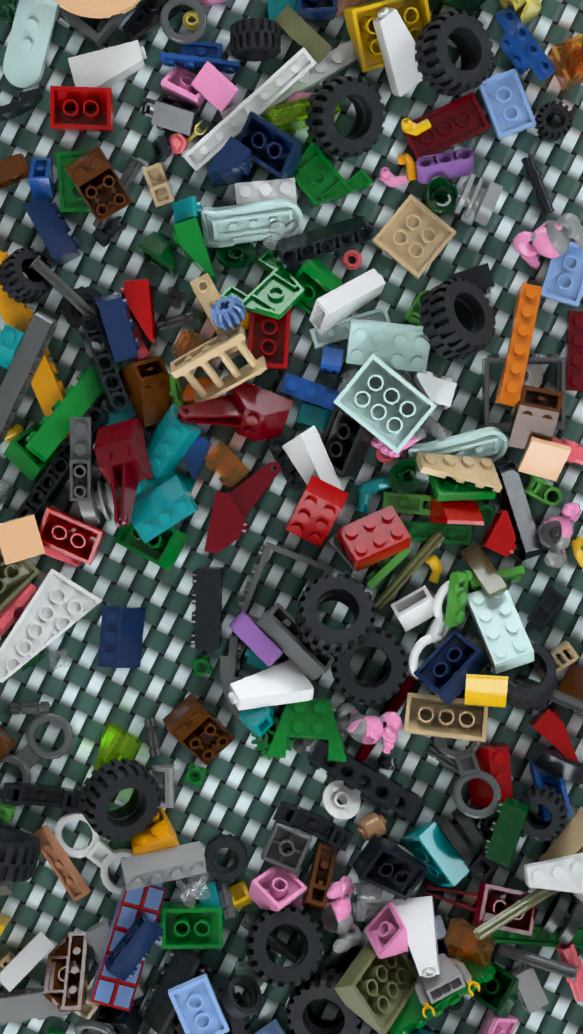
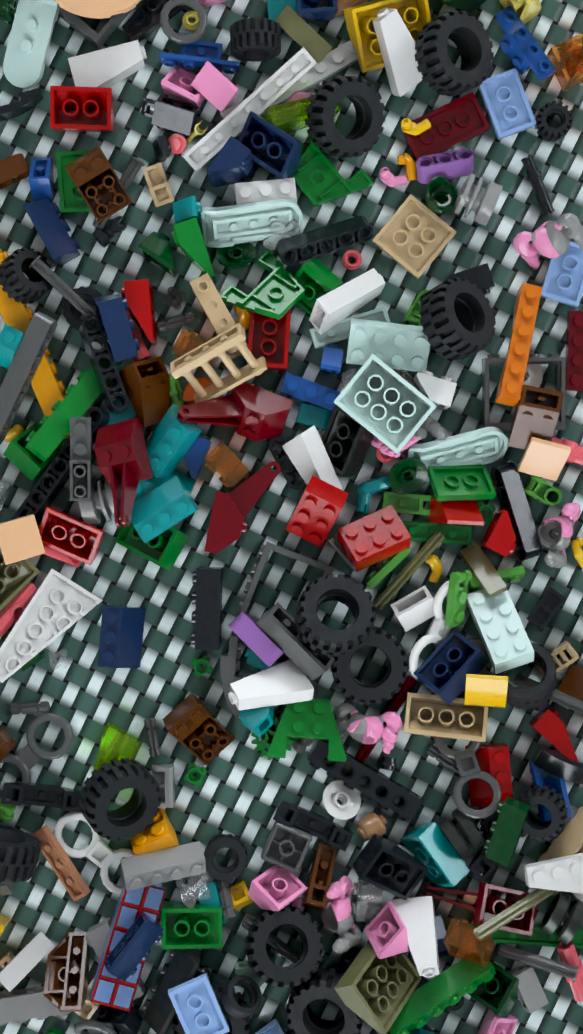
(228, 312): medium blue gear -> none
(451, 979): light grey torso -> none
(460, 468): tan wing -> none

